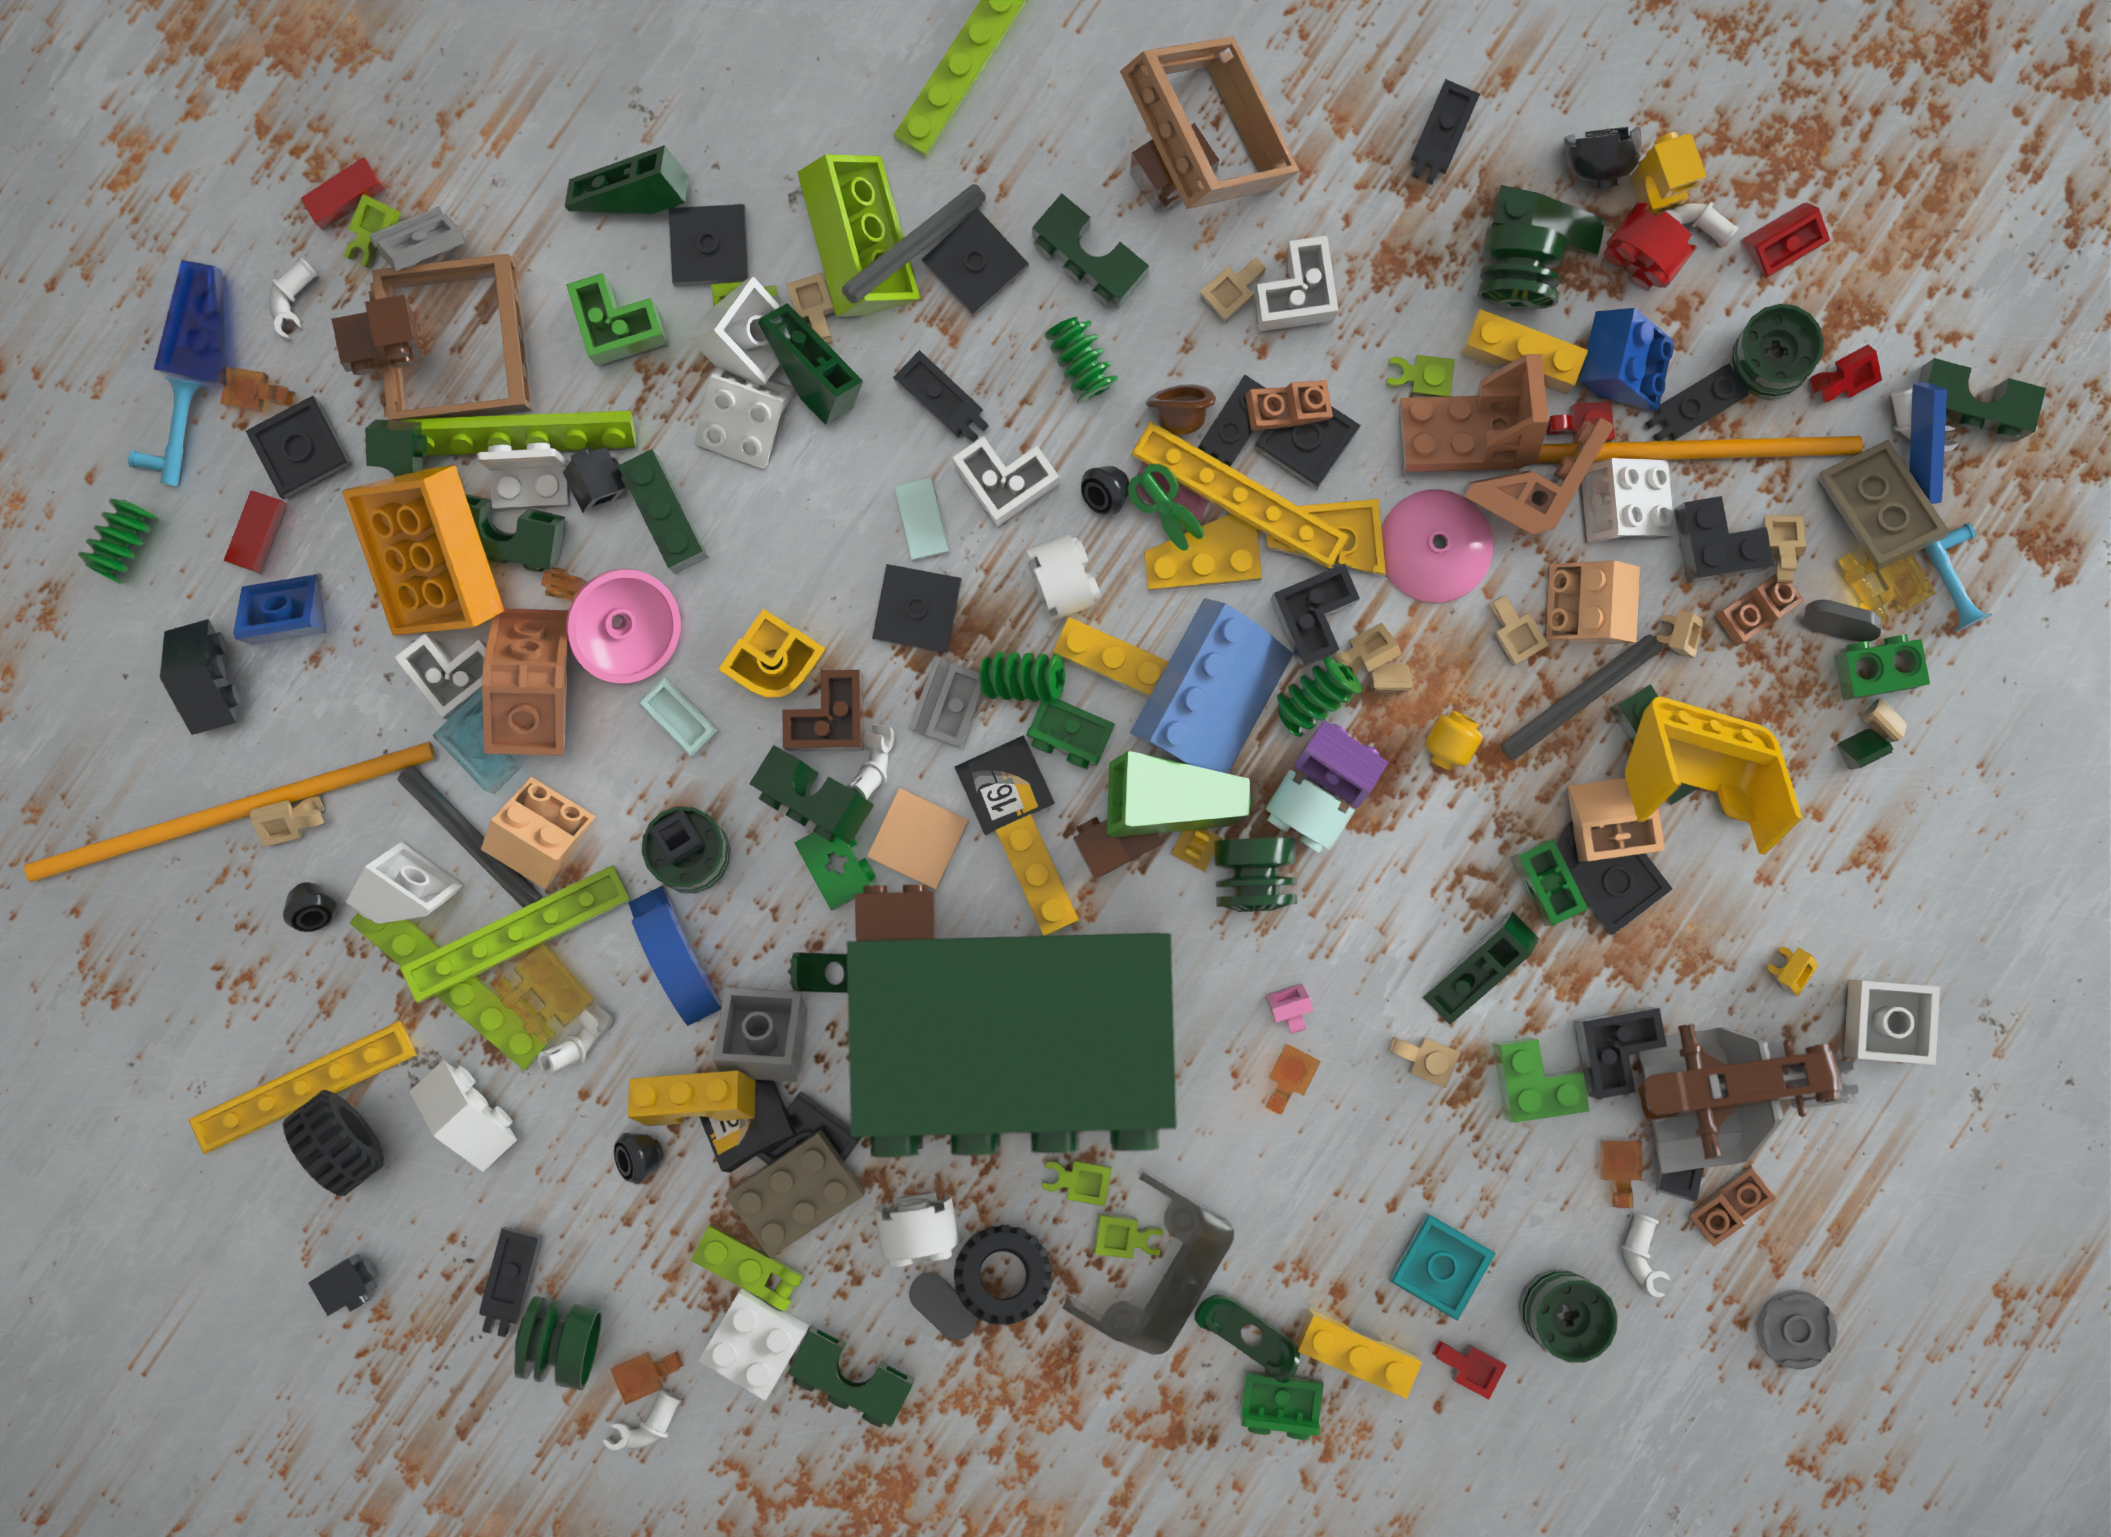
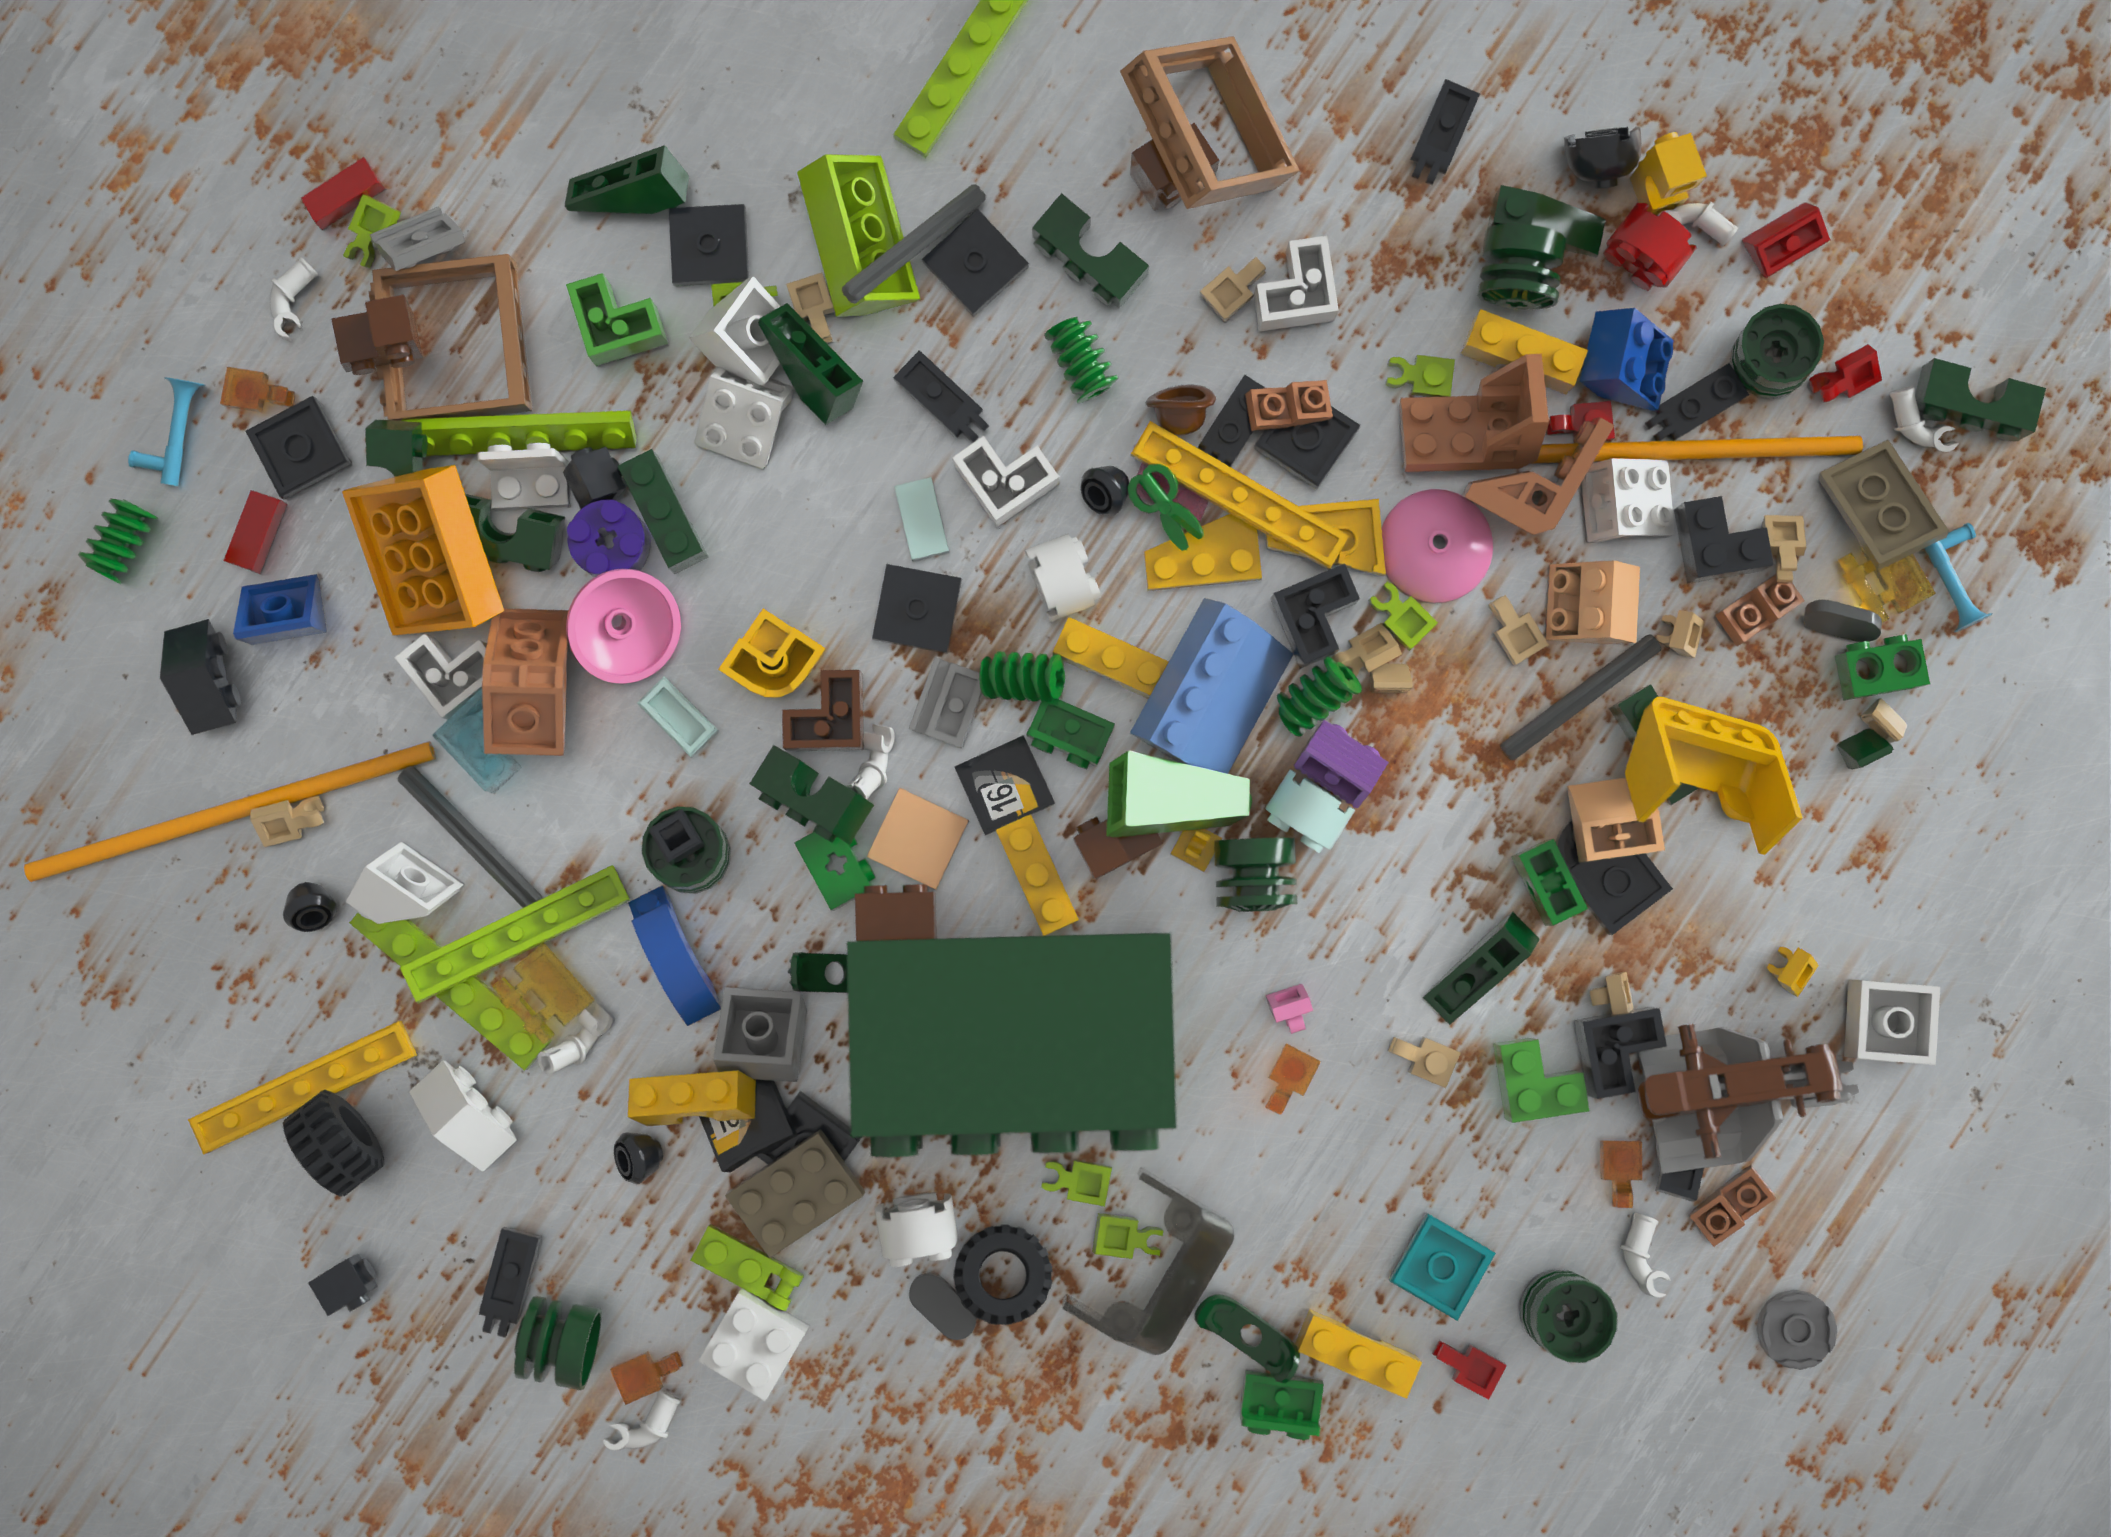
(195, 327): clear blue wing -> none
(537, 832): light nougat slope -> none
(561, 584): clear orange plate -> none
(588, 535): none -> dark purple brick
(876, 1397): dark green arch -> none
(1407, 620): none -> lime plate
(1453, 740): yellow head -> none
(1616, 993): none -> tan tile
(1928, 438): blue tile -> none

